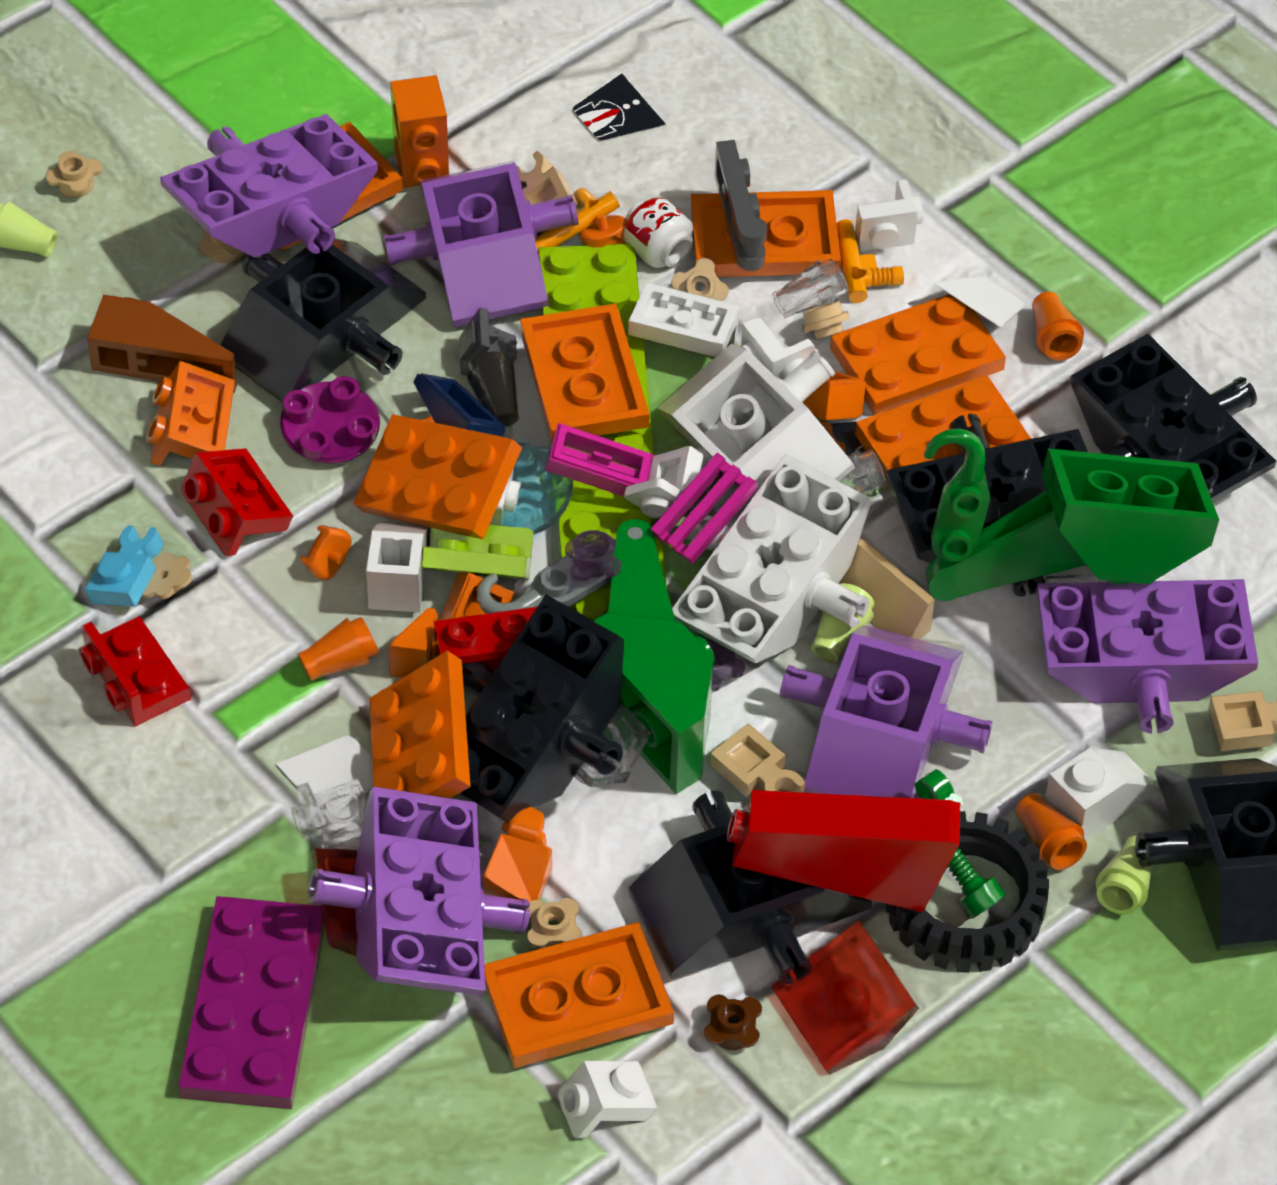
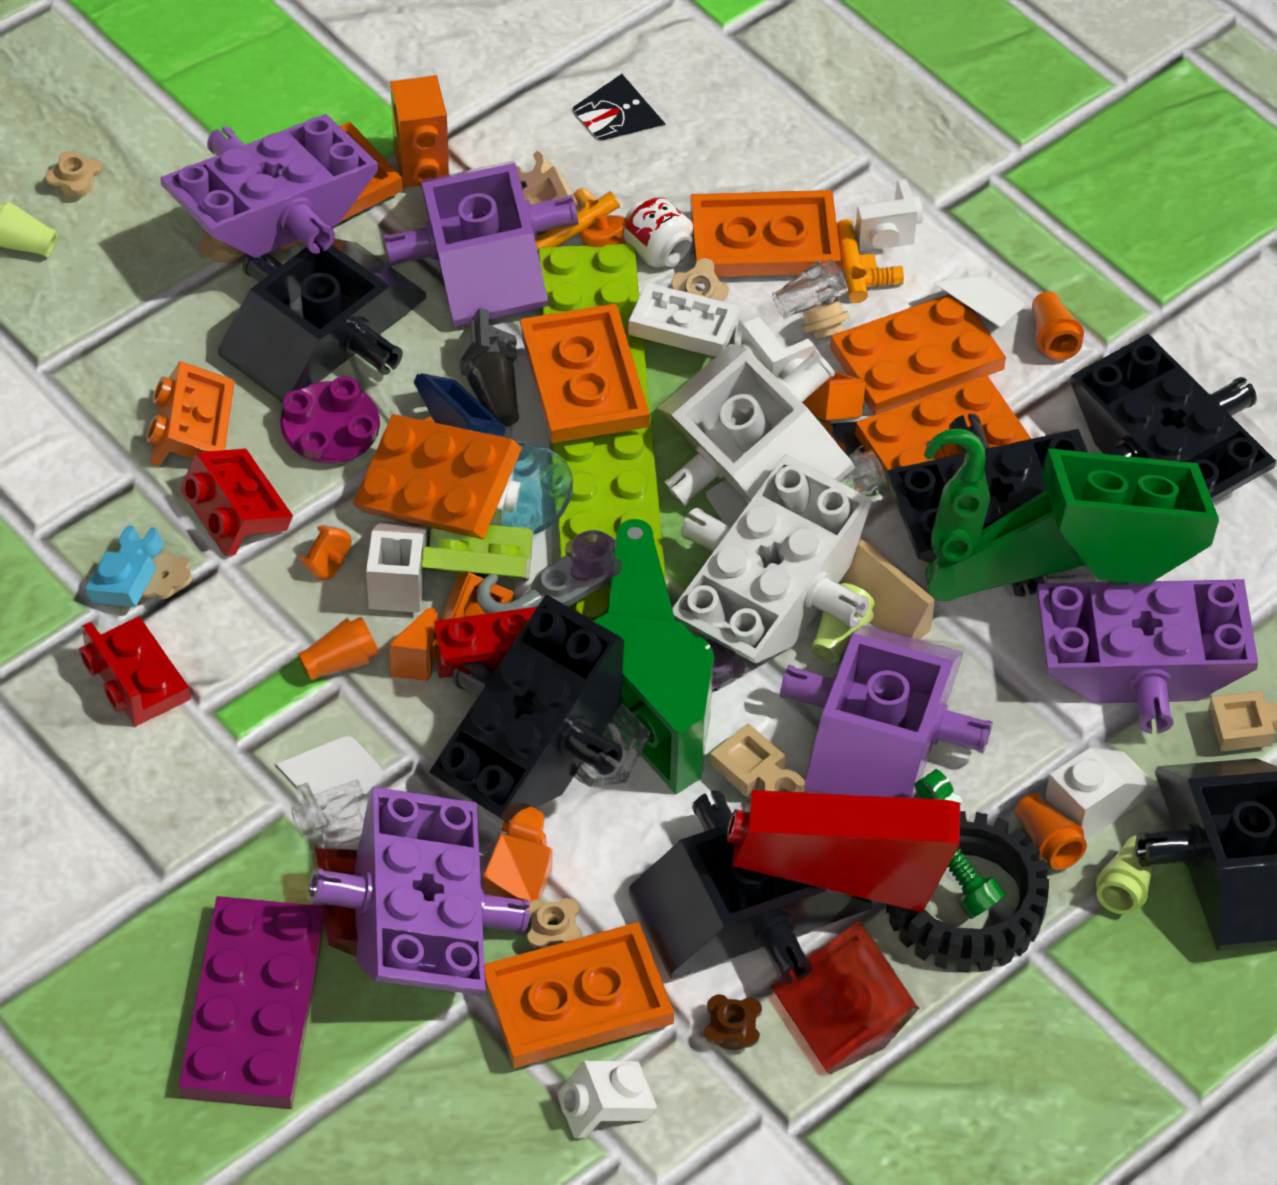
(148, 342): dark orange slope -> none
(422, 731): orange plate -> none
(597, 468): dark pink tile -> none
(668, 478): white bracket -> none
(690, 495): dark pink tile -> none
(740, 207): dark grey plate -> none

